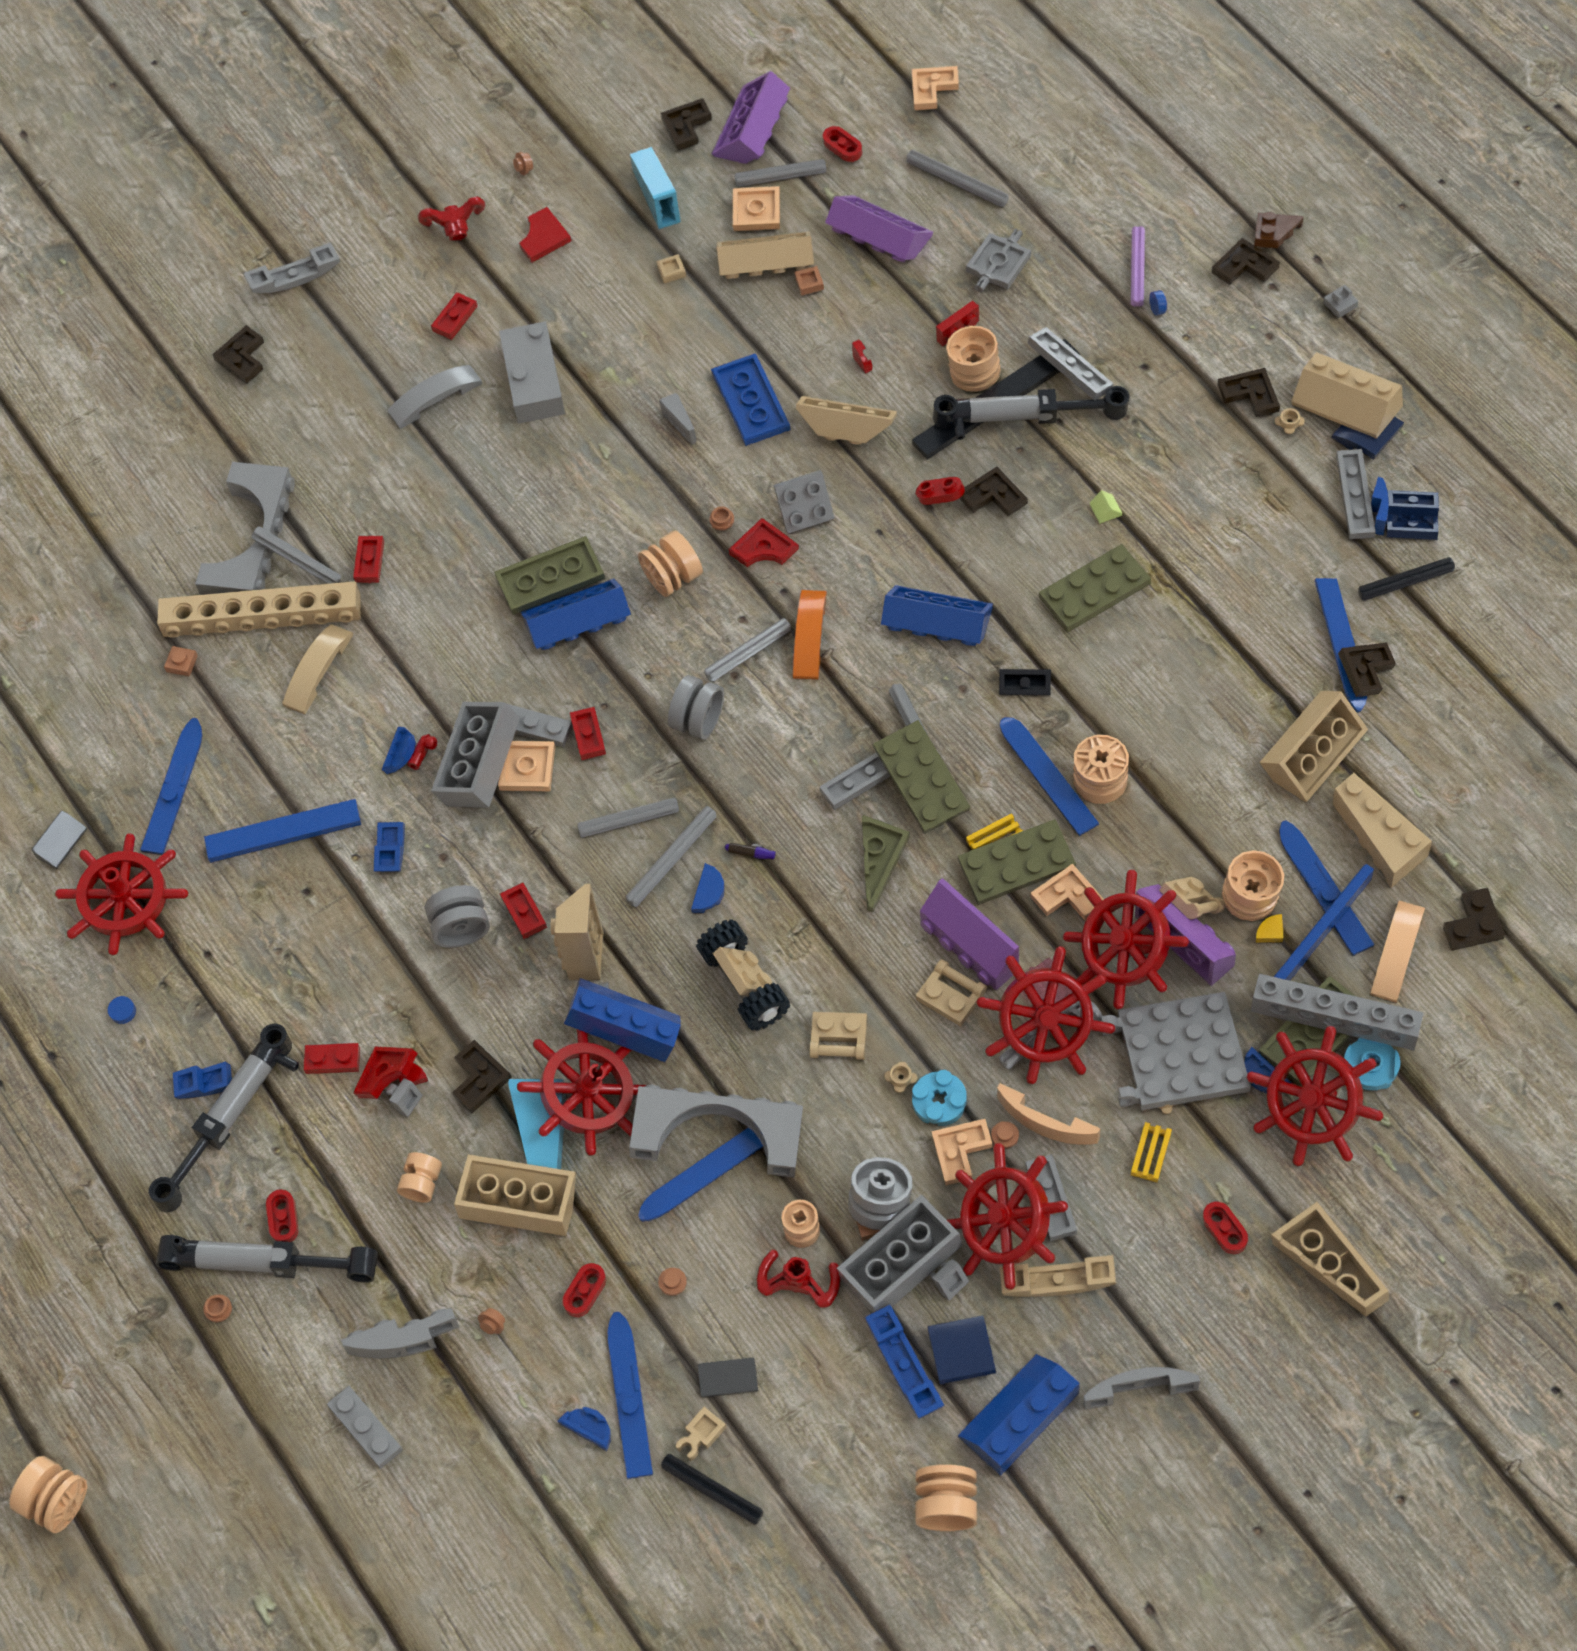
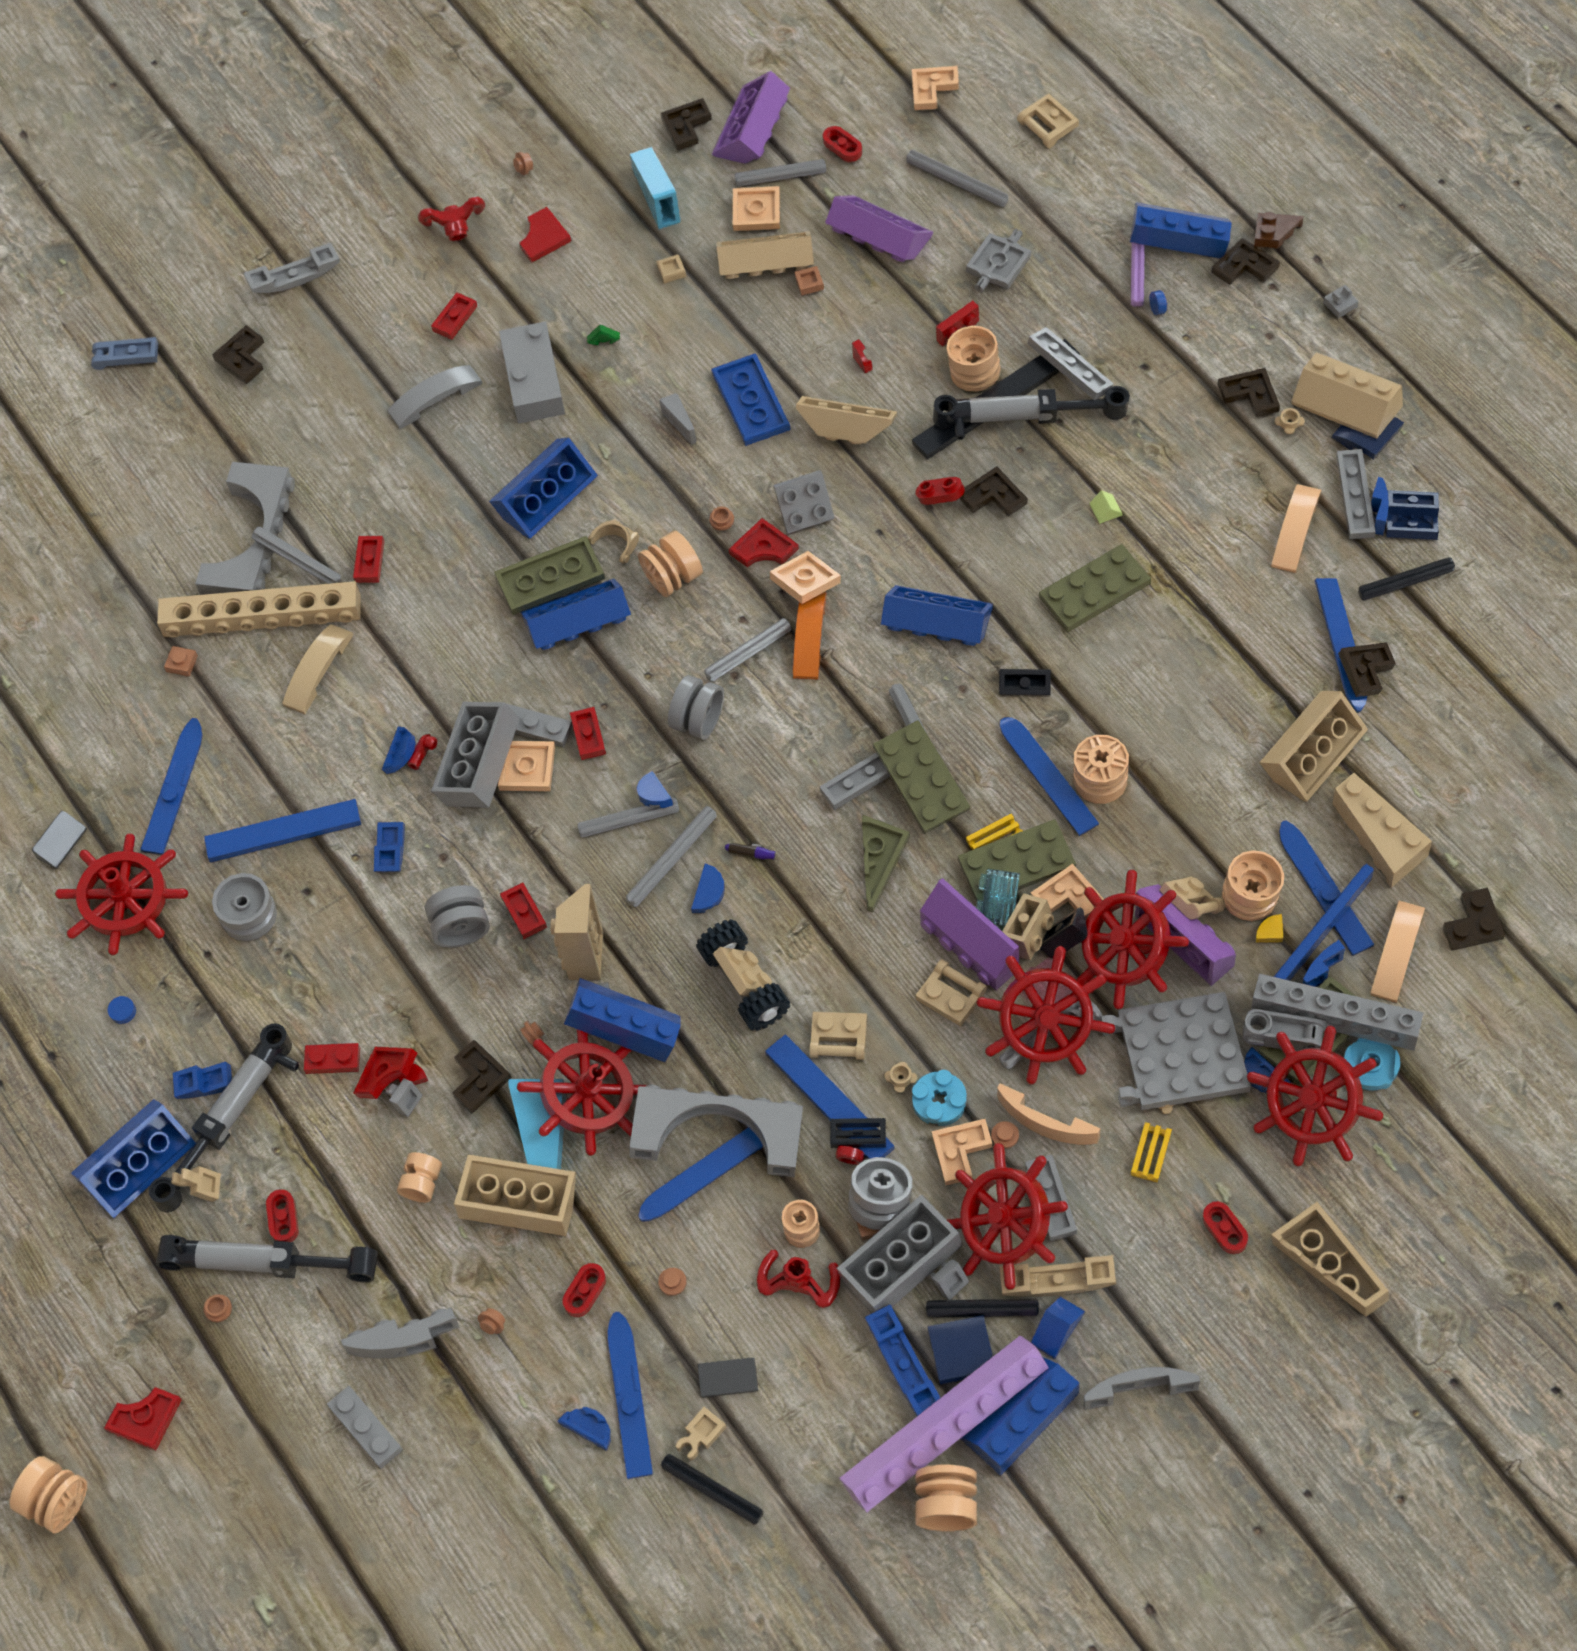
(124, 352): none -> sand blue plate
(133, 1158): none -> blue slope
(144, 1420): none -> red tile
(202, 1182): none -> tan plate
(244, 907): none -> light grey wheel
(532, 1032): none -> nougat plate
(544, 487): none -> blue slope
(603, 334): none -> green tile
(614, 527): none -> tan helmet
(652, 791): none -> tile
(805, 577): none -> light nougat plate
(819, 1089): none -> blue tile
(849, 1155): none -> red tile
(856, 1134): none -> black tile
(943, 1423): none -> lavender brick
(983, 1307): none -> black axle
(998, 895): none -> clear light blue brick
(1029, 924): none -> tan brick
(1053, 115): none -> tan plate
(1056, 1326): none -> blue slope
(1065, 933): none -> black slope
(1180, 230): none -> blue slope
(1295, 528): none -> light nougat slope
(1297, 1028): none -> light grey piece
(1319, 969): none -> blue slope

